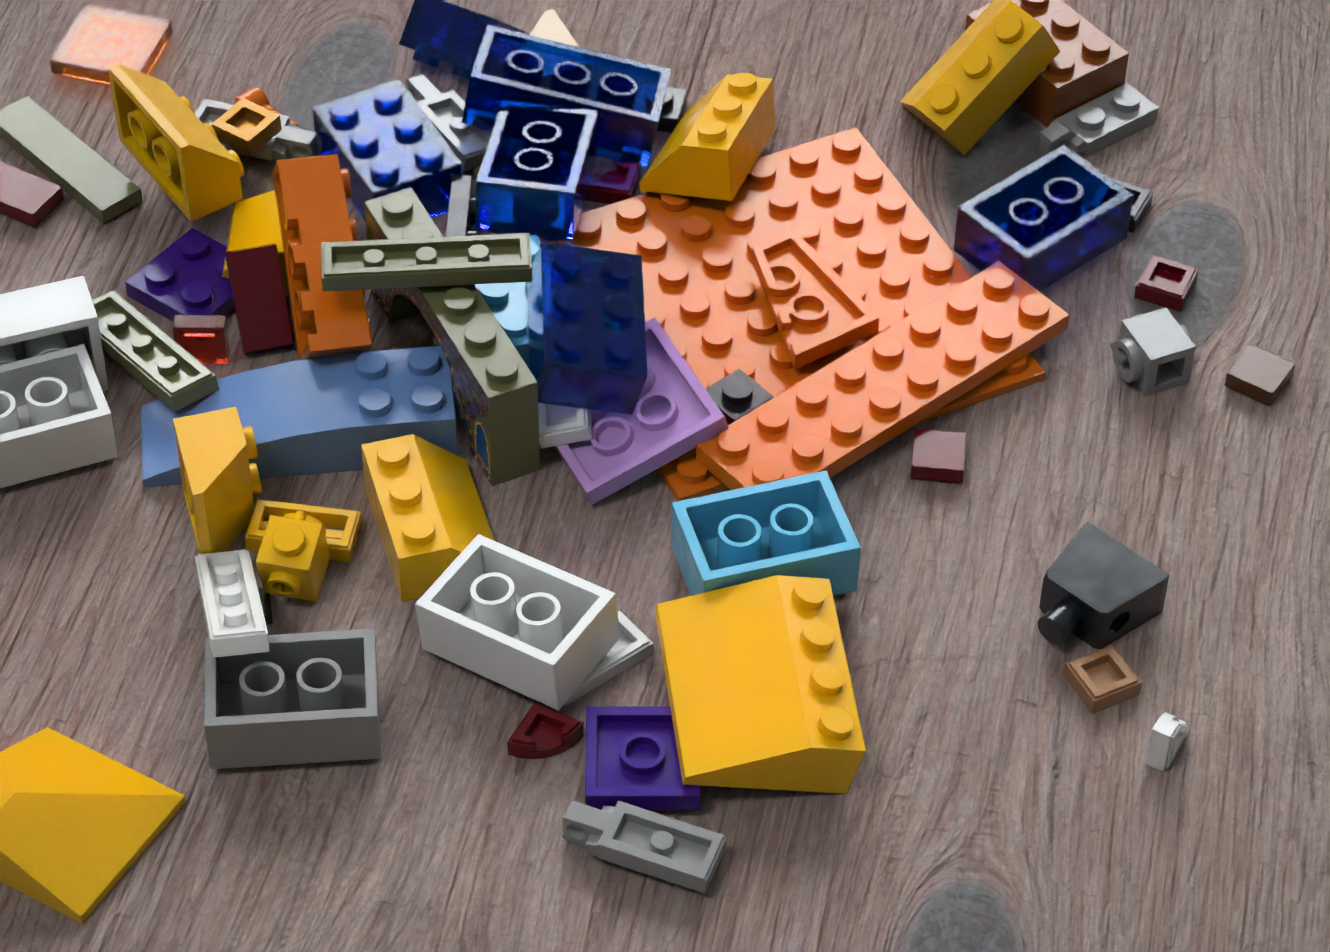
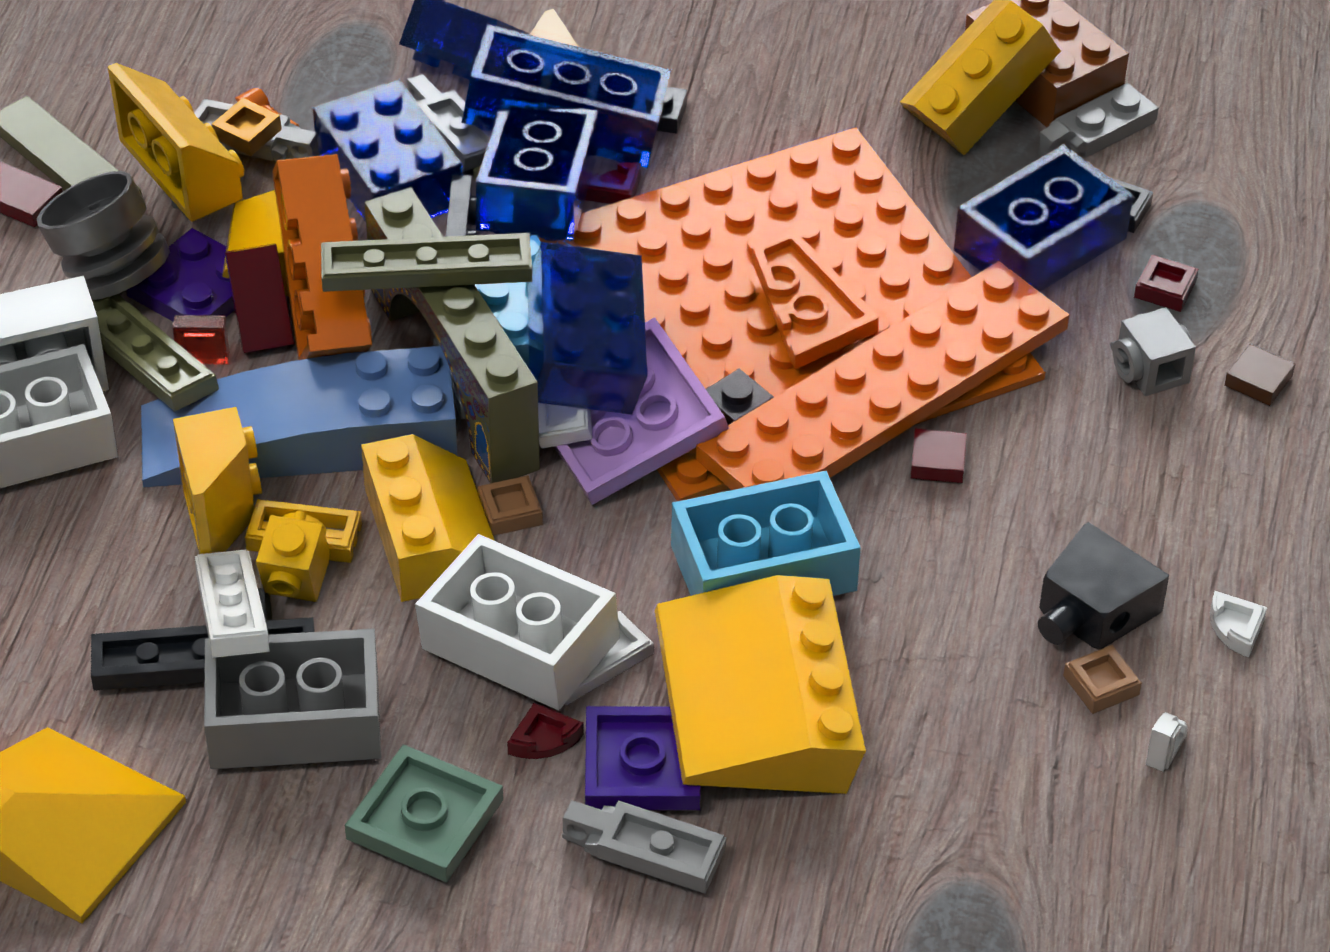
(104, 234): none -> flat silver wheel
(110, 37): clear orange tile -> none
(162, 655): none -> black plate
(424, 813): none -> sand green plate
(510, 505): none -> medium nougat tile
(716, 141): yellow slope -> none
(1236, 621): none -> white tile

